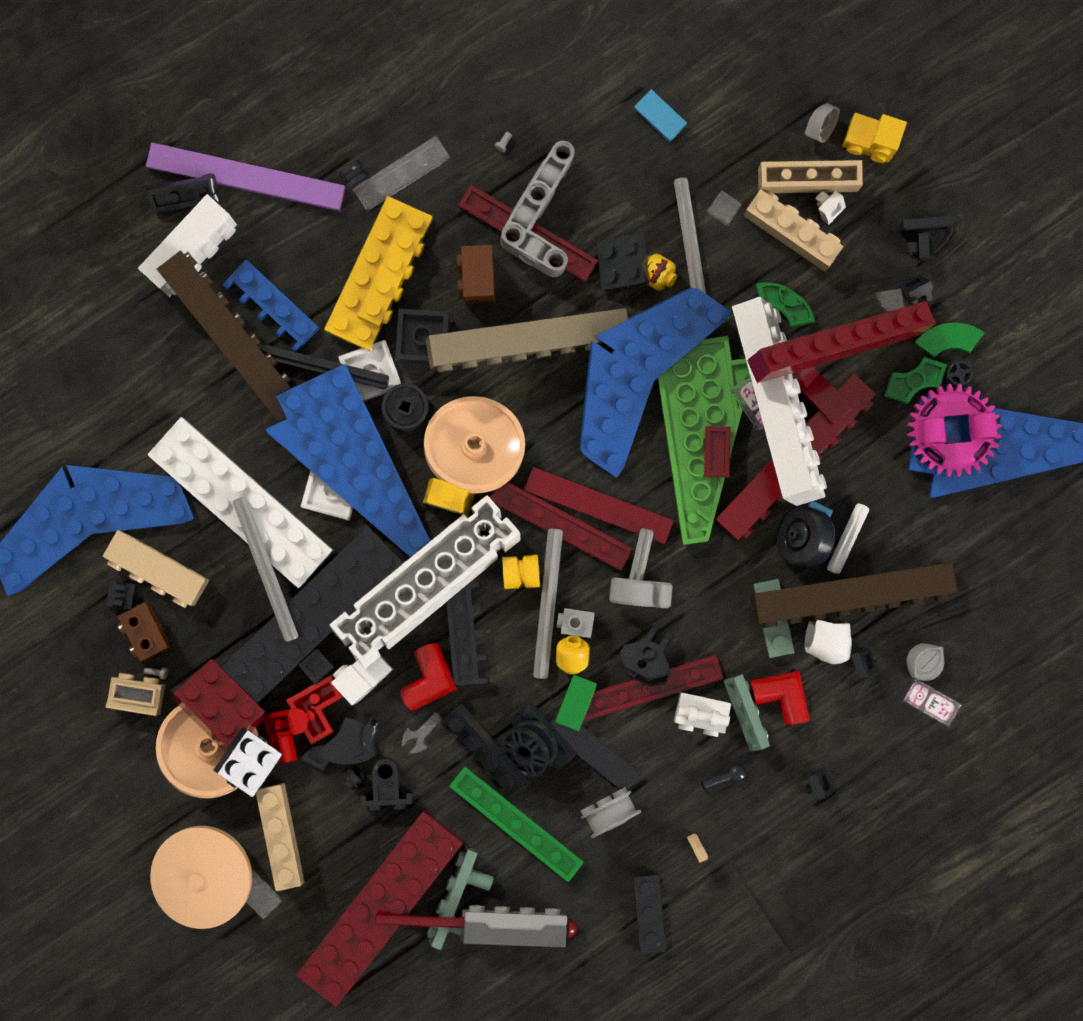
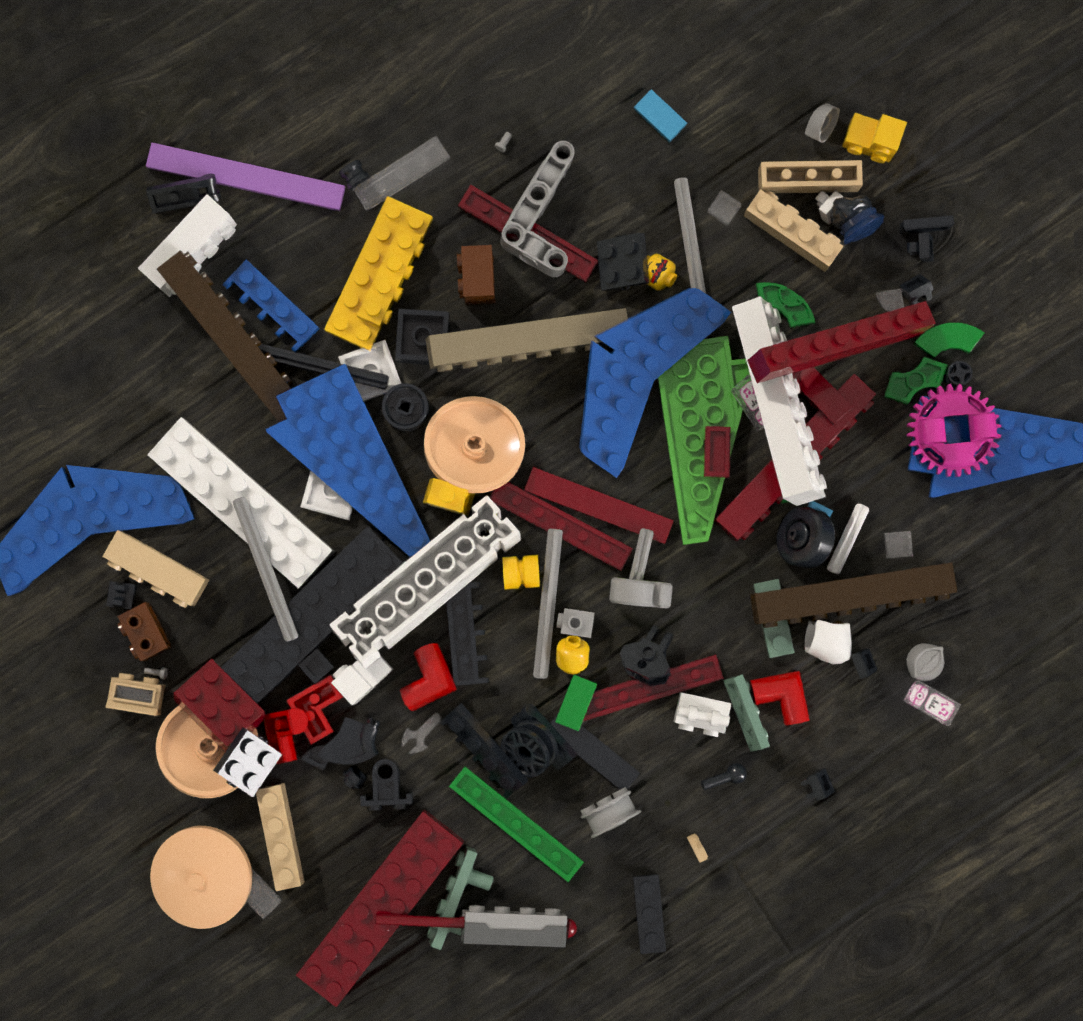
(855, 217): none -> piece
(898, 544): none -> clear tile

